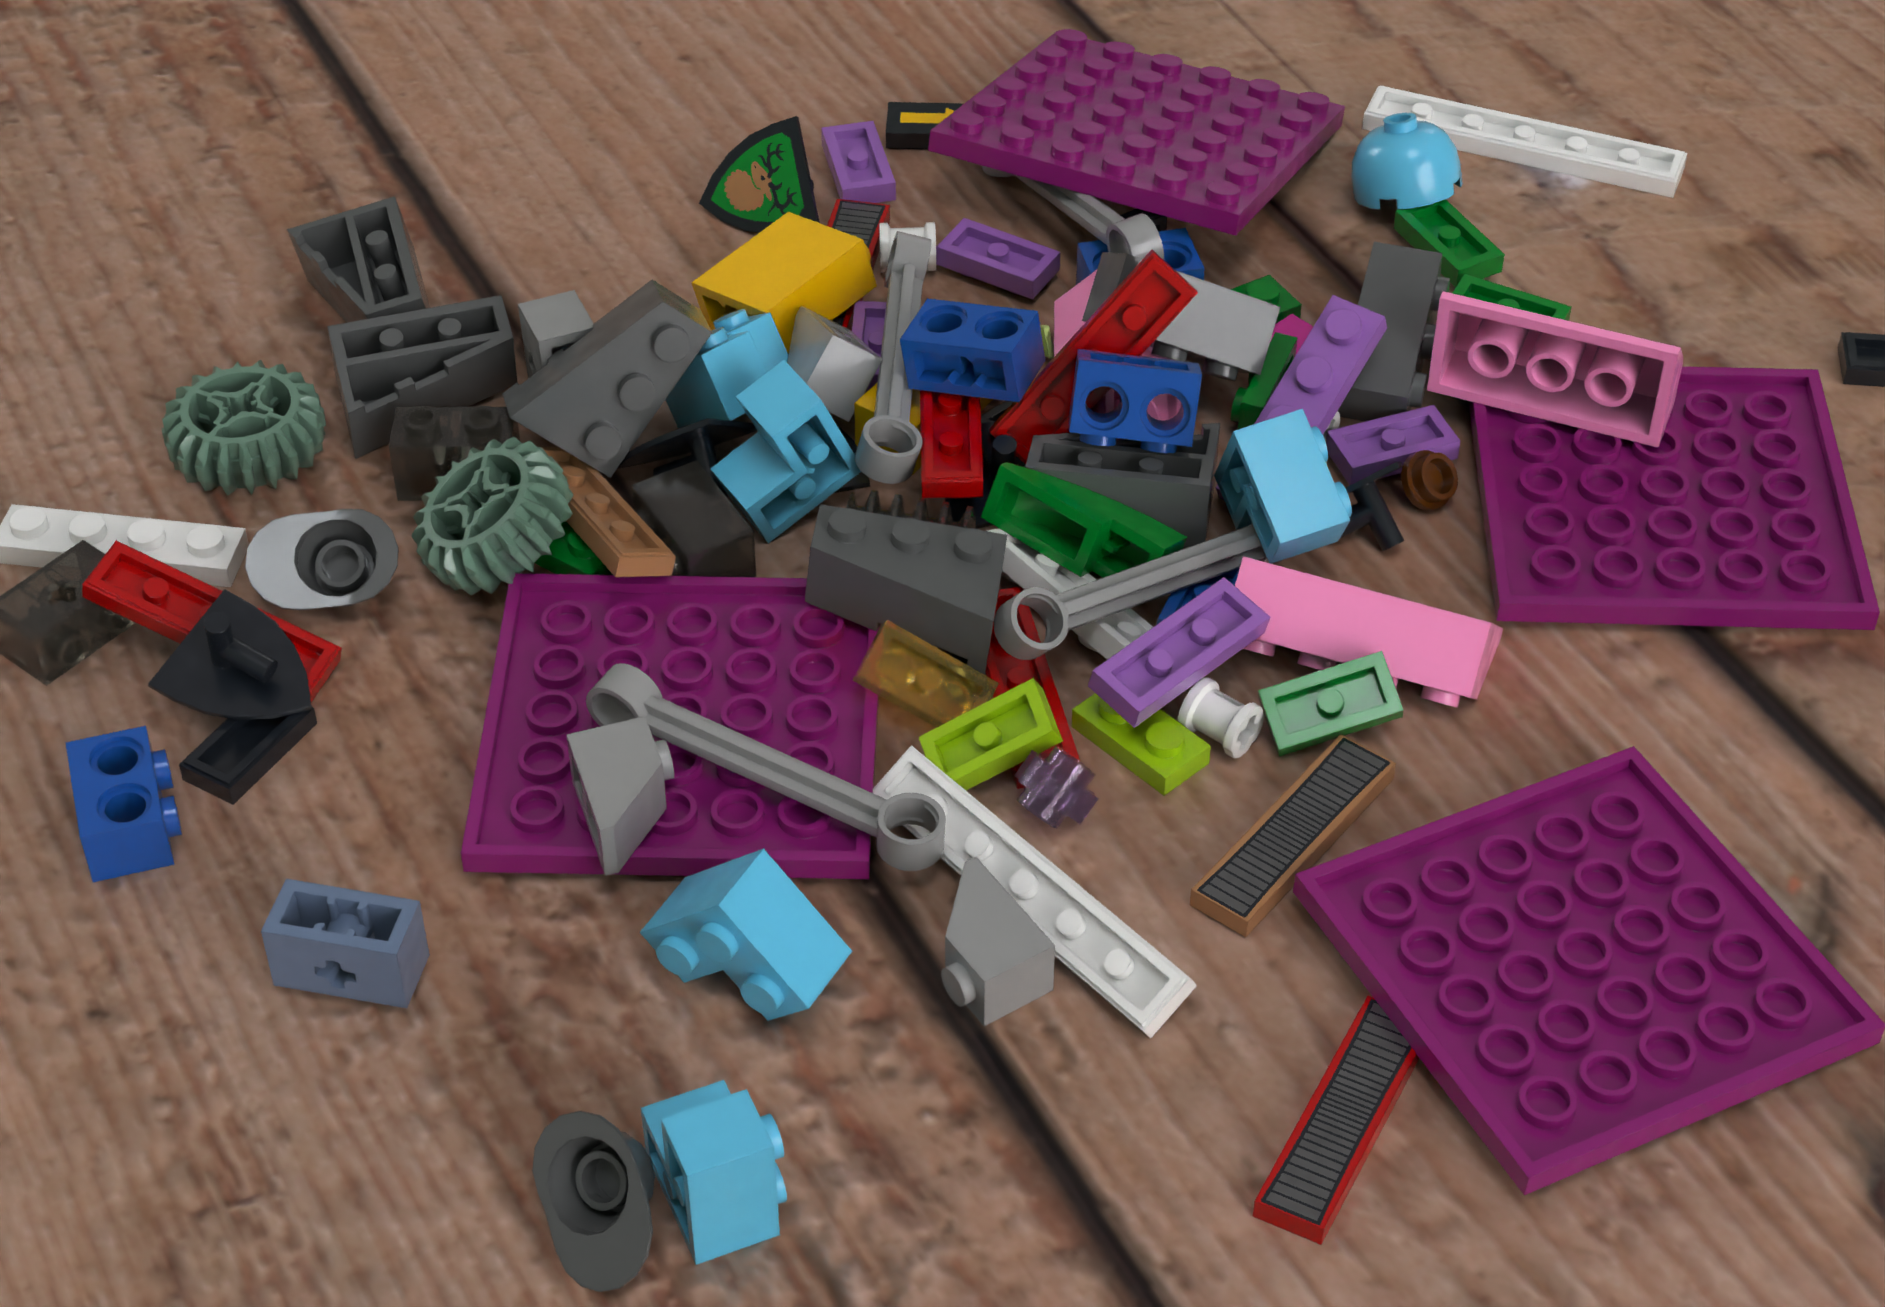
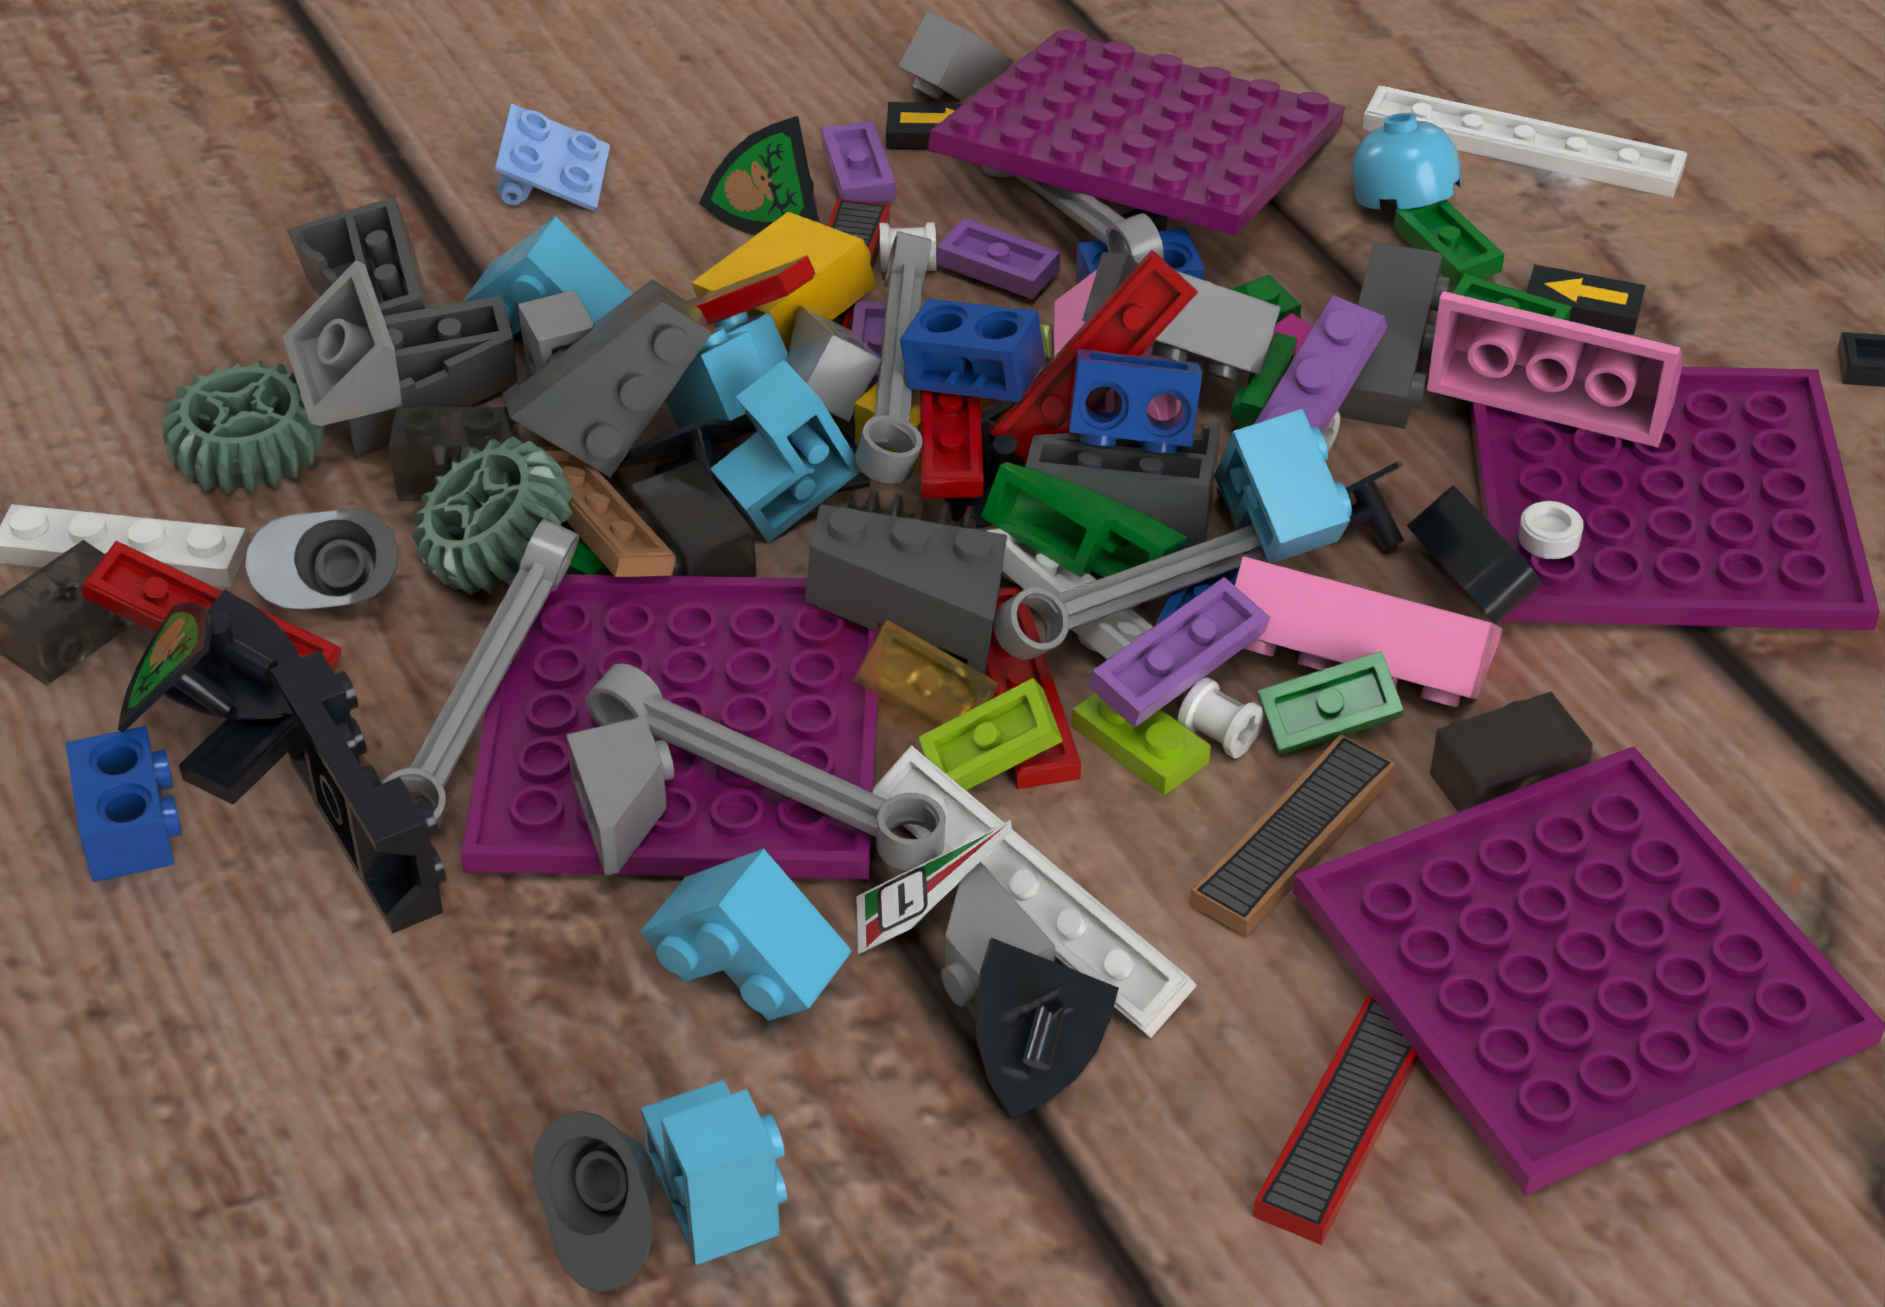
(176, 658): none -> shield
(344, 353): none -> light grey slope
(346, 943): sand blue brick -> none
(373, 822): none -> black piece
(539, 574): none -> light grey piece
(547, 265): none -> medium azure brick
(550, 159): none -> light blue hinge
(754, 290): none -> red tile
(911, 895): none -> sticker
(951, 59): none -> light grey slope
(1036, 1024): none -> black shield
(1056, 787): clear purple gear -> none
(1380, 442): medium lavender plate -> none
(1429, 479): reddish brown plate -> none
(1475, 554): none -> black beam
(1507, 750): none -> clear smoke brick
(1550, 530): none -> white tile
(1593, 299): none -> black tile

